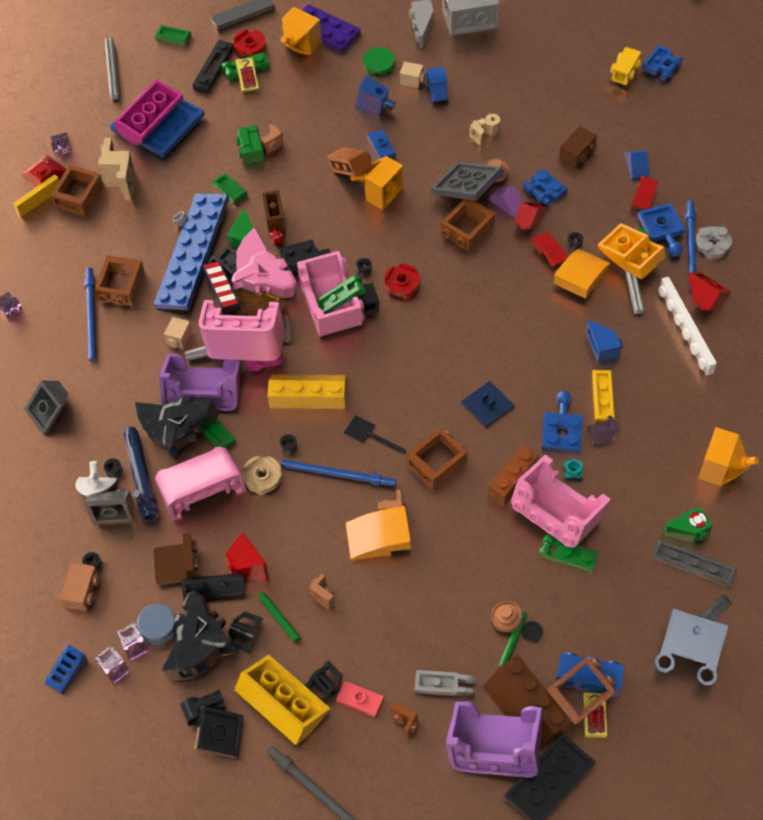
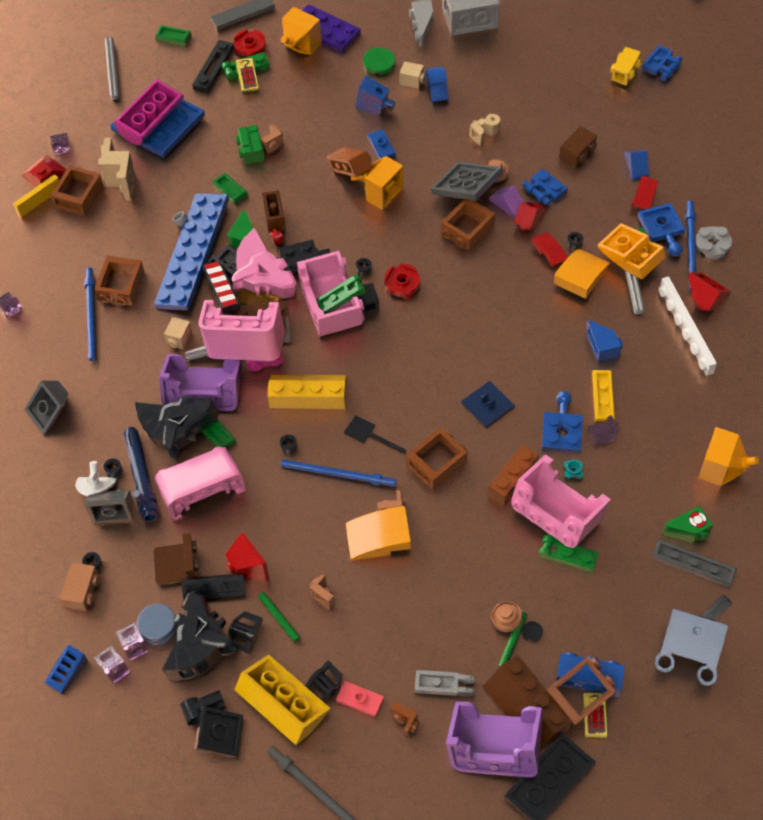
(267, 483): tan plate -> none

